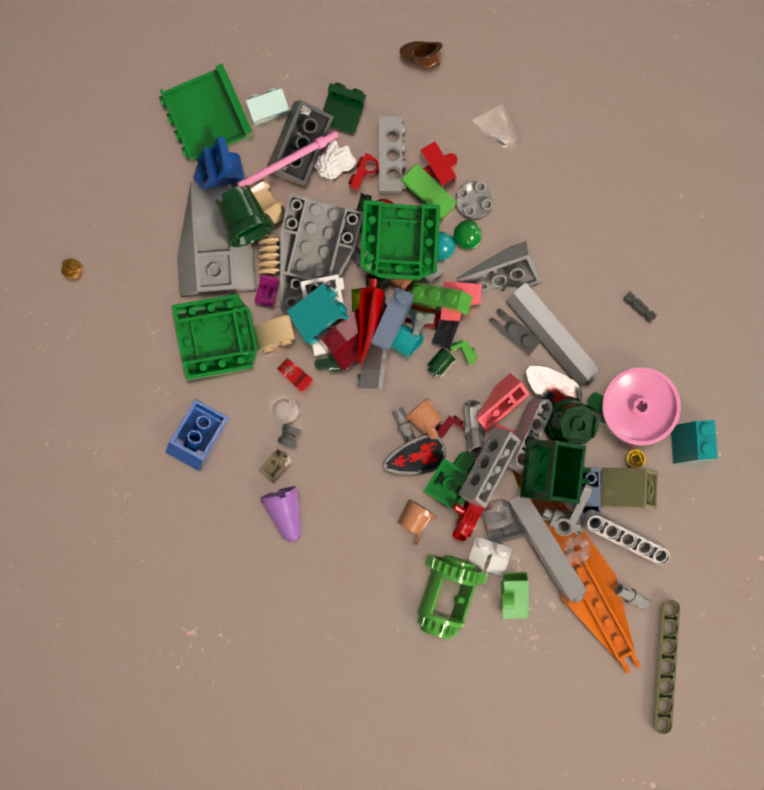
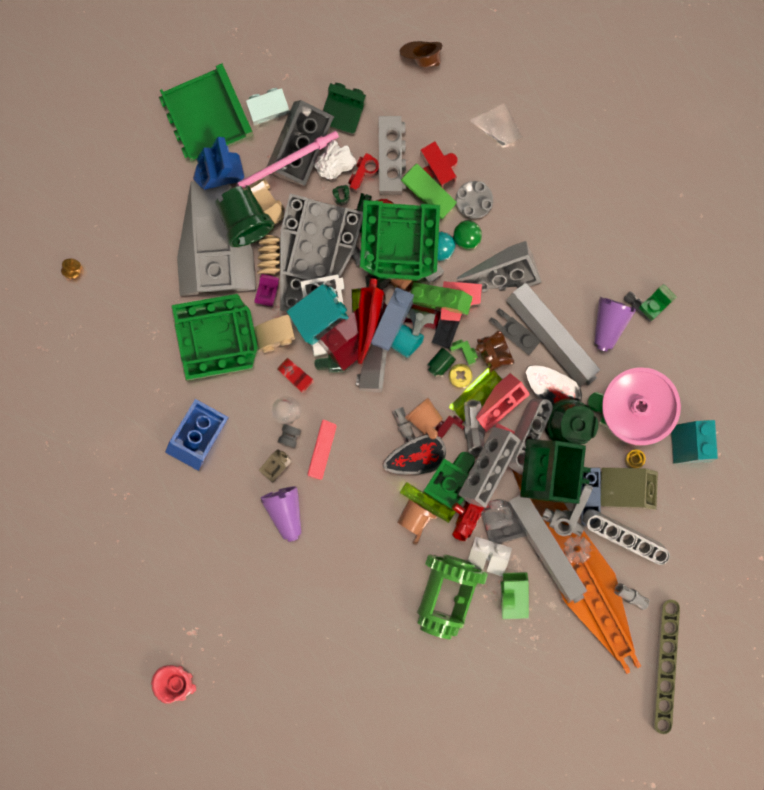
(172, 684): none -> coral hair
(322, 450): none -> coral slope
(345, 189): none -> dark green hinge
(427, 502): none -> clear neon green slope
(460, 368): none -> light yellow piece
(478, 391): none -> clear neon green slope
(494, 351): none -> reddish brown hair
(611, 322): none -> medium lavender cone
(657, 302): none -> green slope

